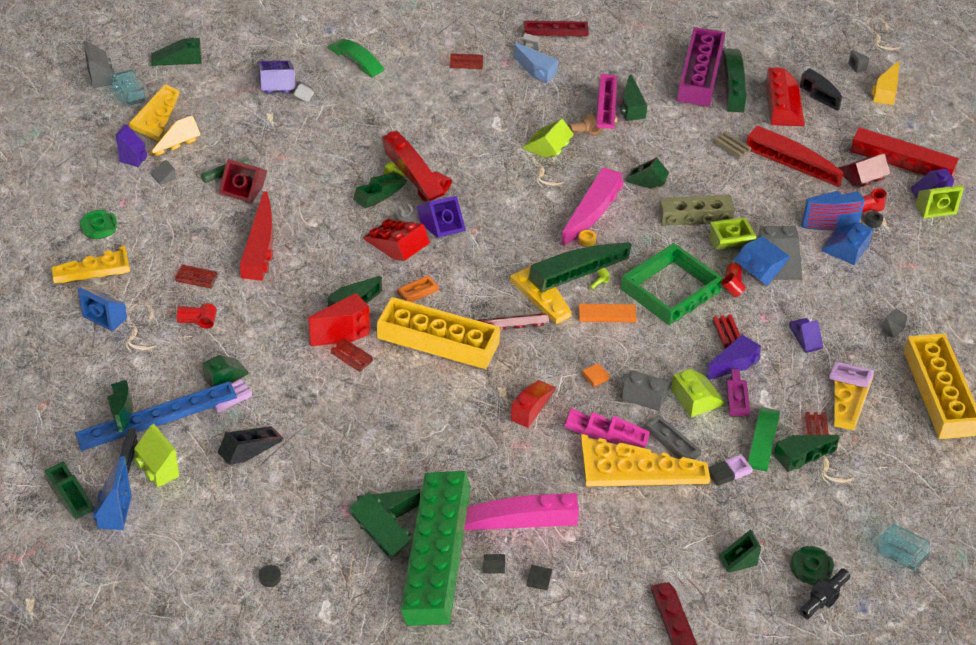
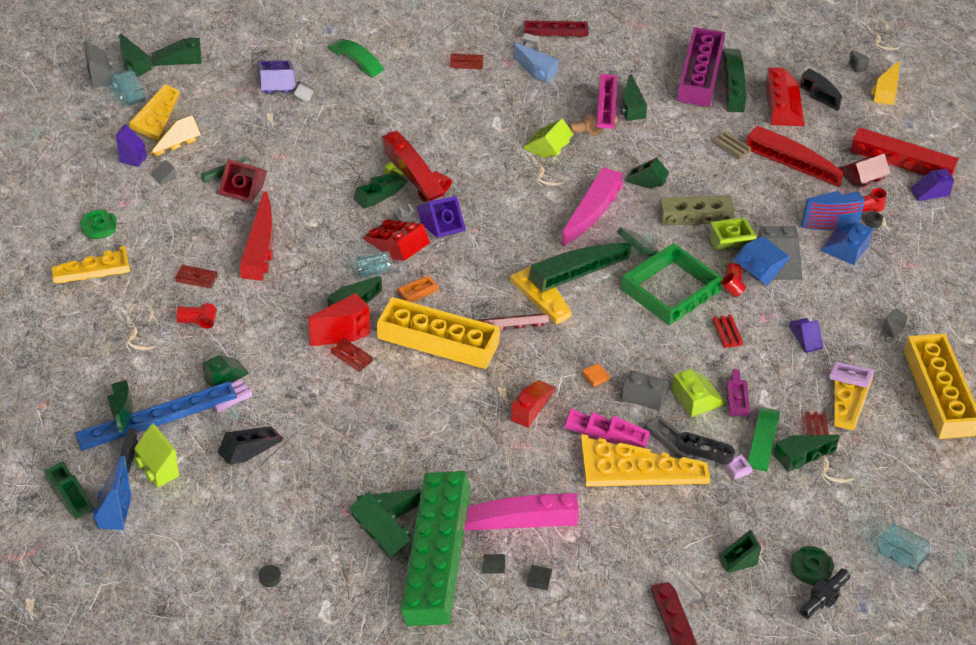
(101, 308): blue slope -> none
(134, 57): none -> dark green slope
(374, 264): none -> clear light blue hips
(587, 238): yellow tile -> none
(603, 275): lime hand -> none
(607, 313): orange tile -> none
(637, 242): none -> clear green tile
(710, 454): none -> black beam
(721, 473): pearl dark grey tile -> none
(738, 356): dark purple slope -> none
(939, 201): lime slope -> none

